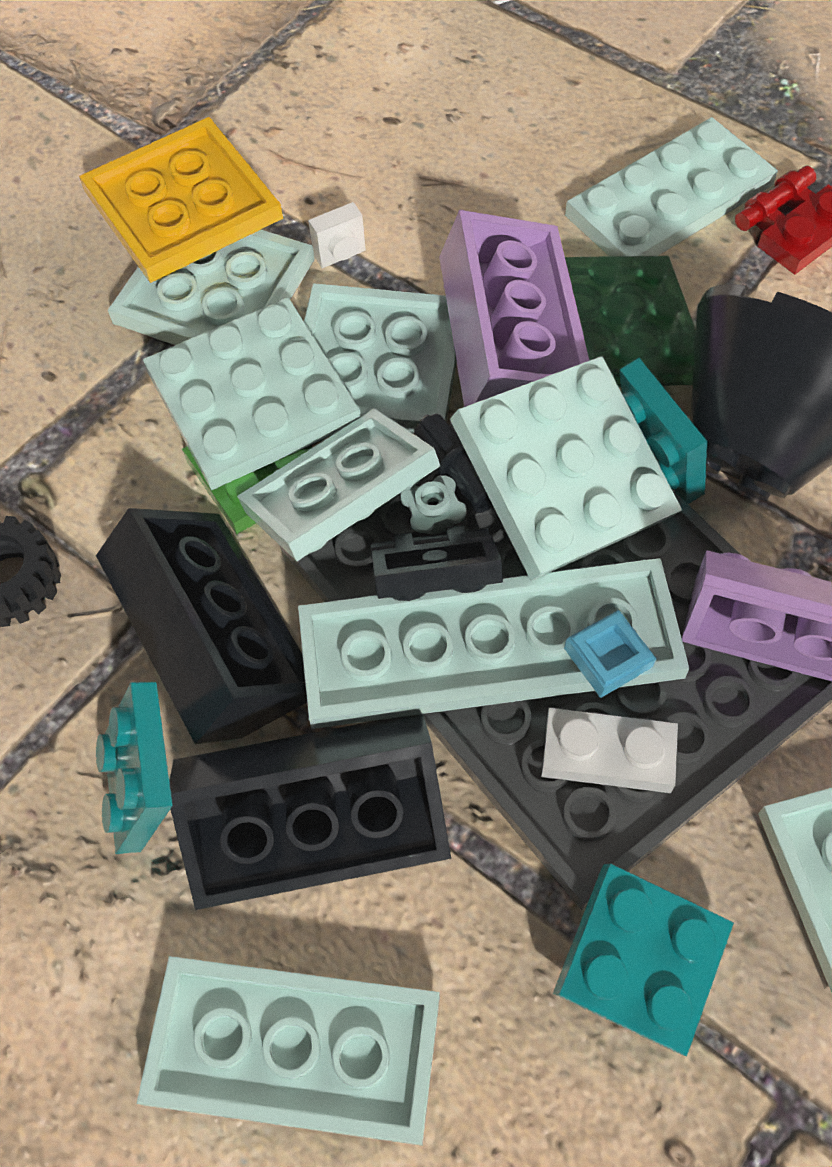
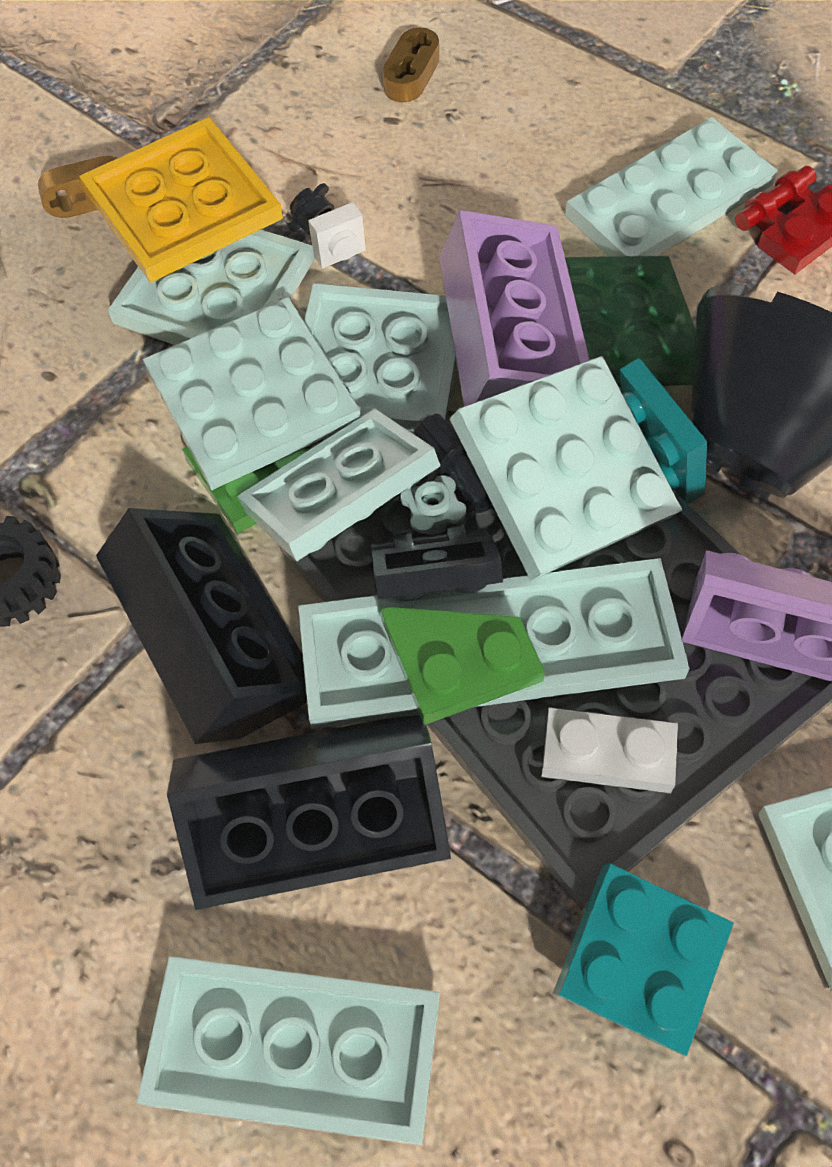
(67, 179): none -> pearl gold beam
(135, 768): teal plate -> none
(309, 205): none -> black plate
(411, 64): none -> pearl gold beam
(460, 658): none -> bright green wing
(609, 653): medium azure tile -> none

